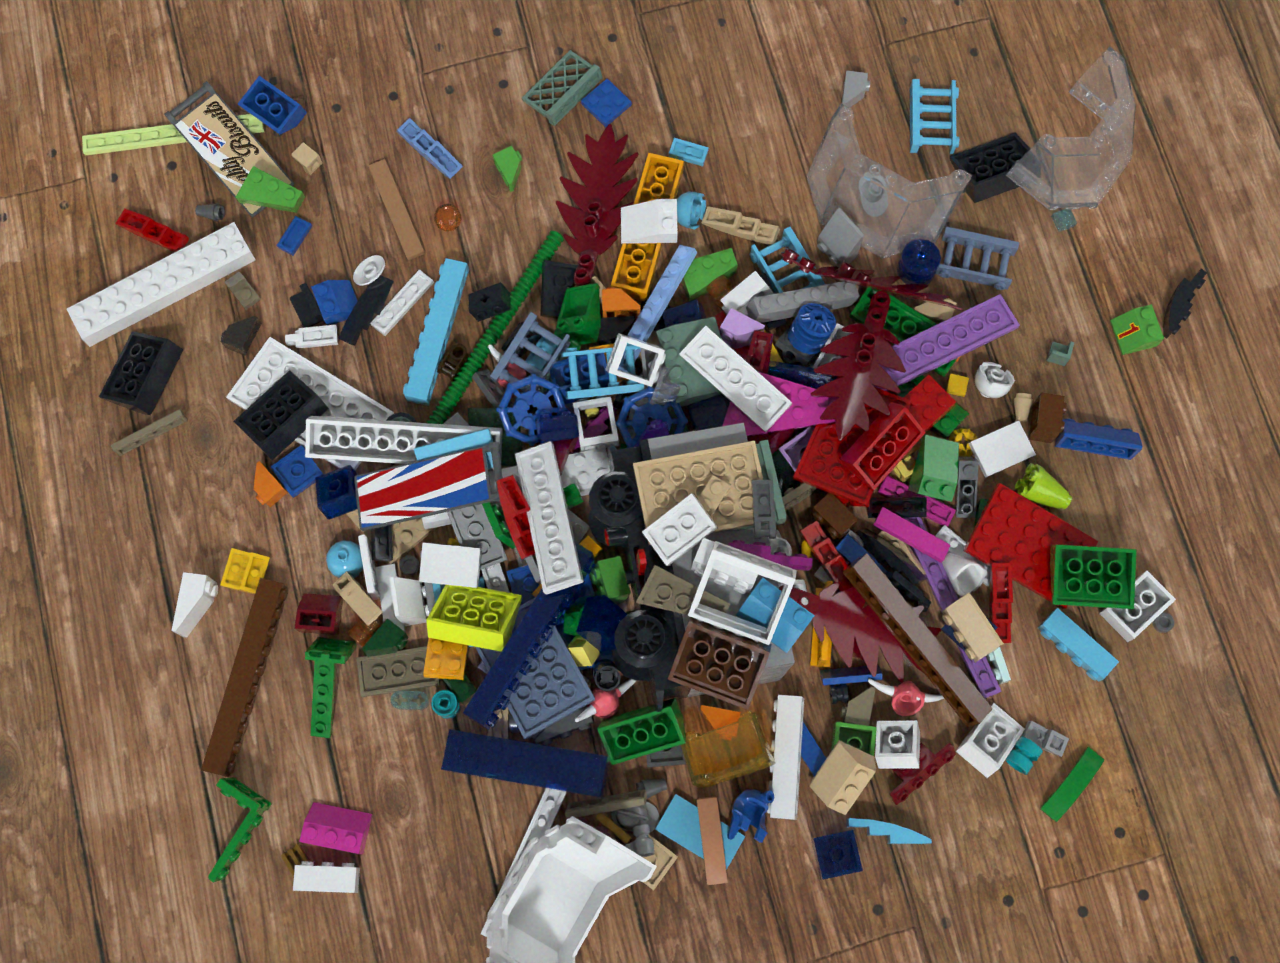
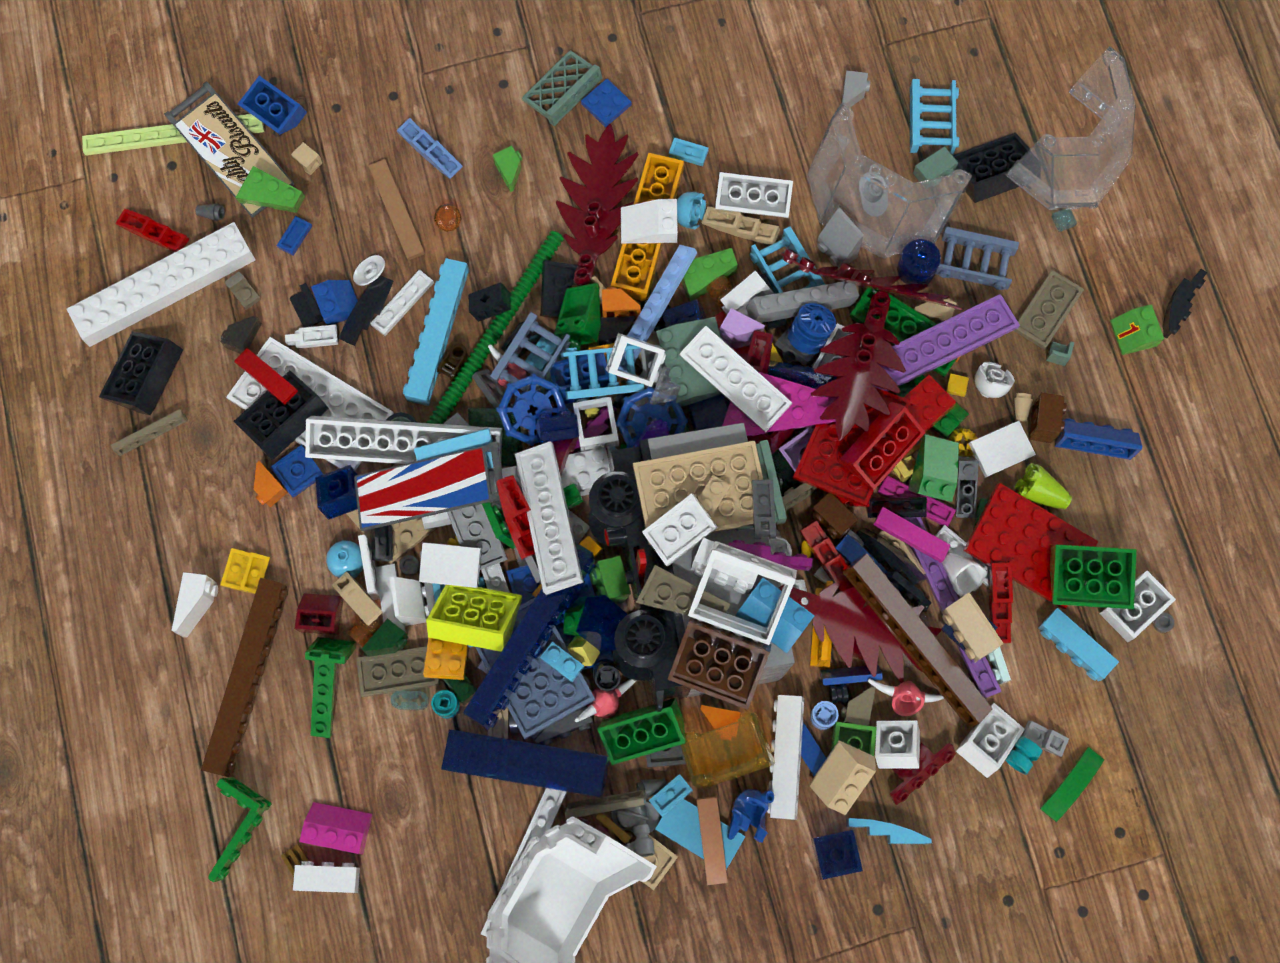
(266, 376): none -> red slope
(562, 662): none -> medium azure plate
(670, 795): none -> medium azure plate
(754, 195): none -> white slope
(824, 715): none -> light blue wheel
(935, 166): none -> sand green brick
(1048, 309): none -> dark tan plate

